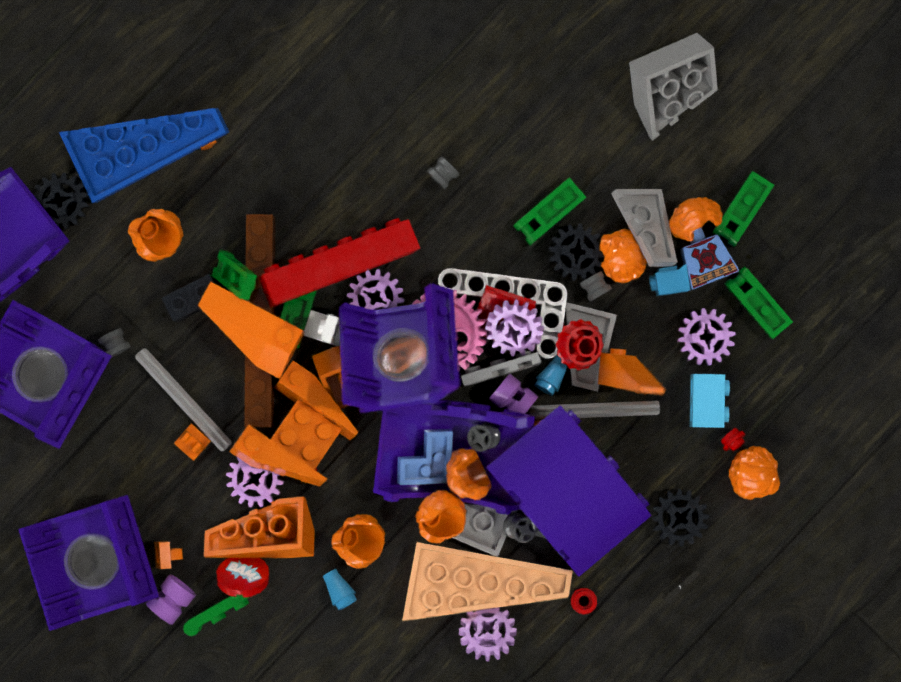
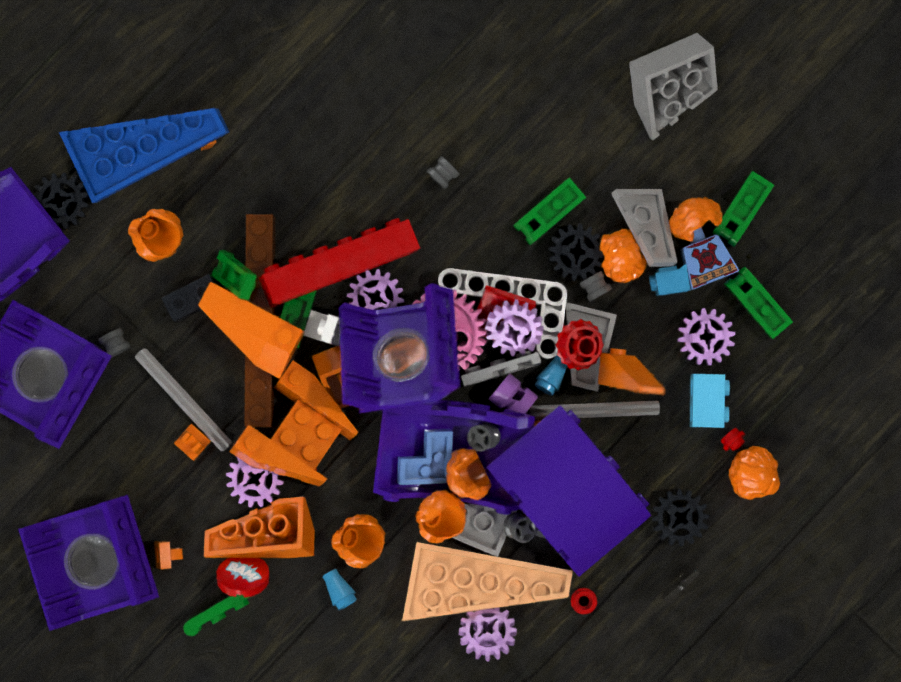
(171, 599): medium lavender wheel -> none

